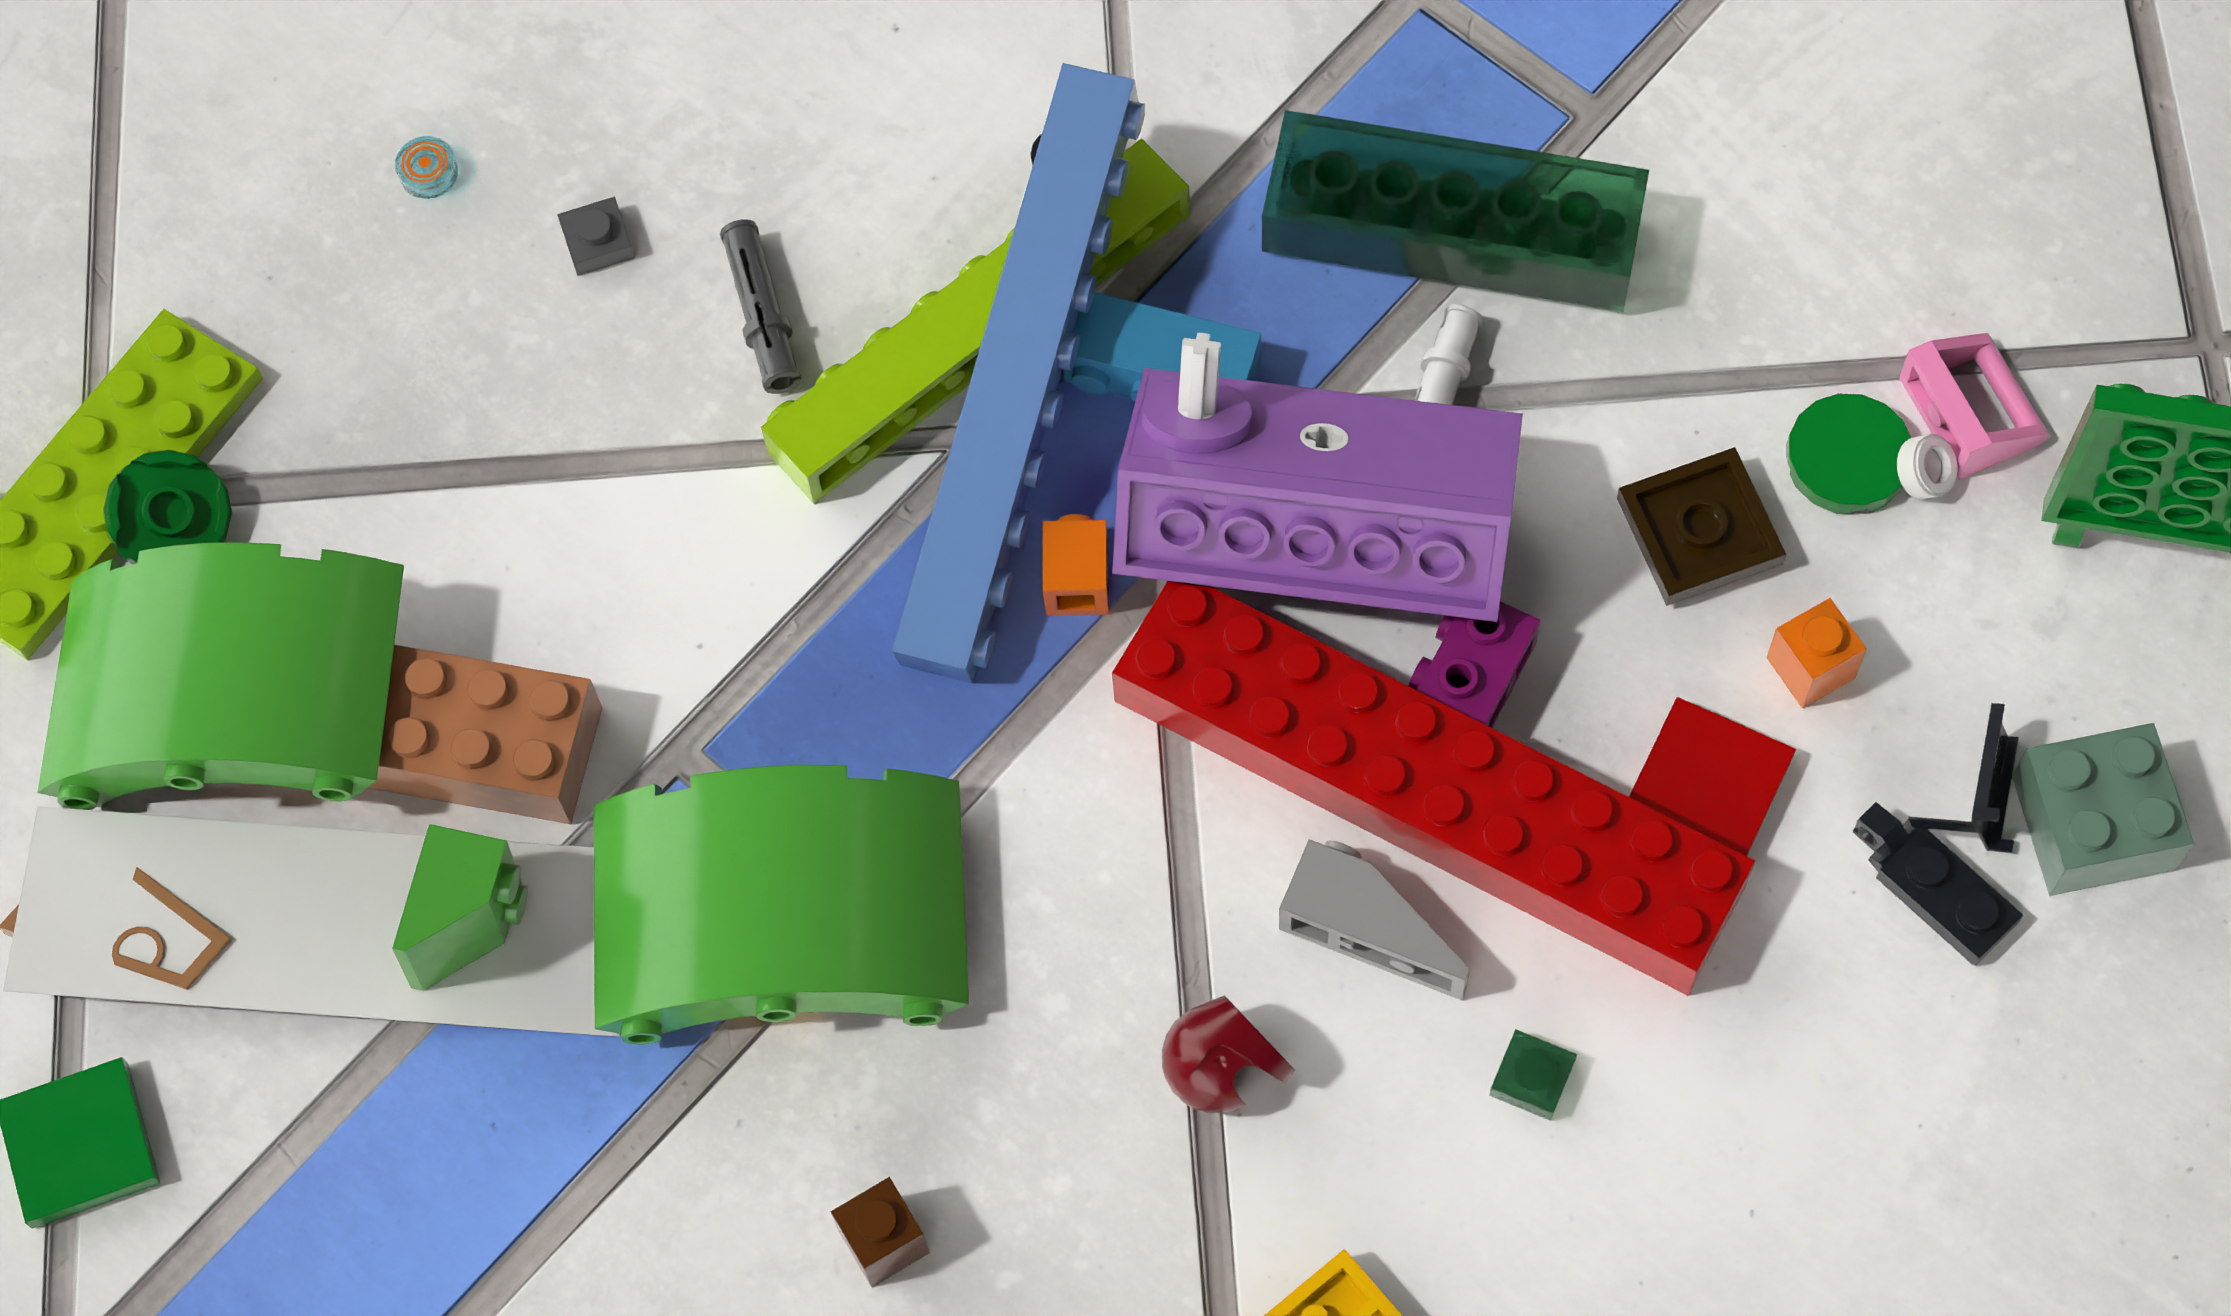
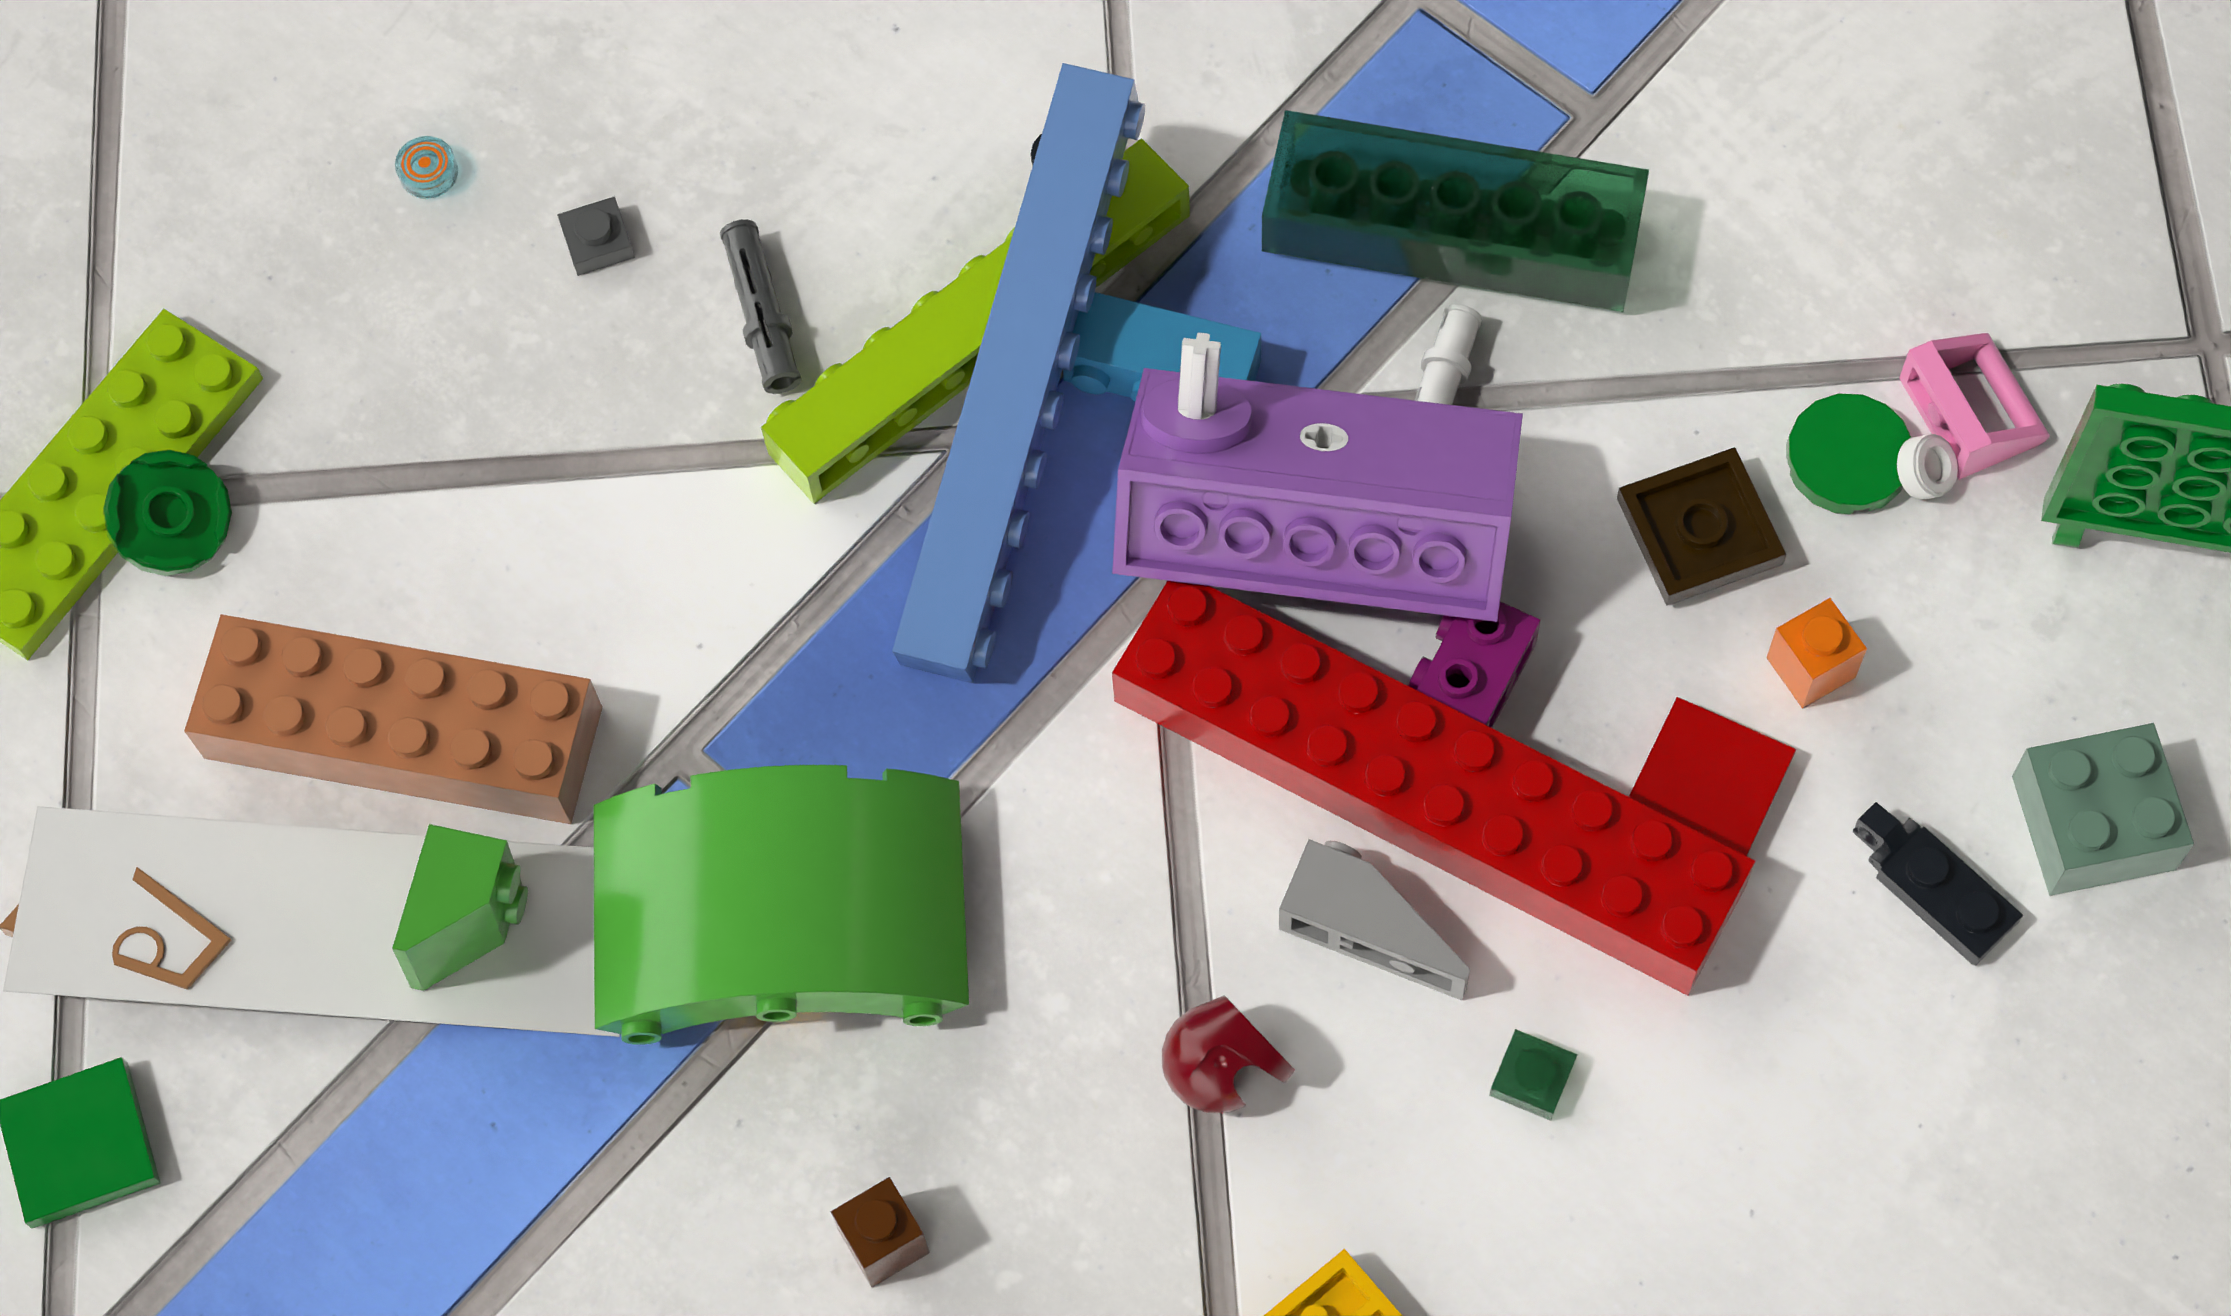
(222, 673): bright green panel -> none
(1075, 566): orange brick -> none
(1991, 789): black piece -> none

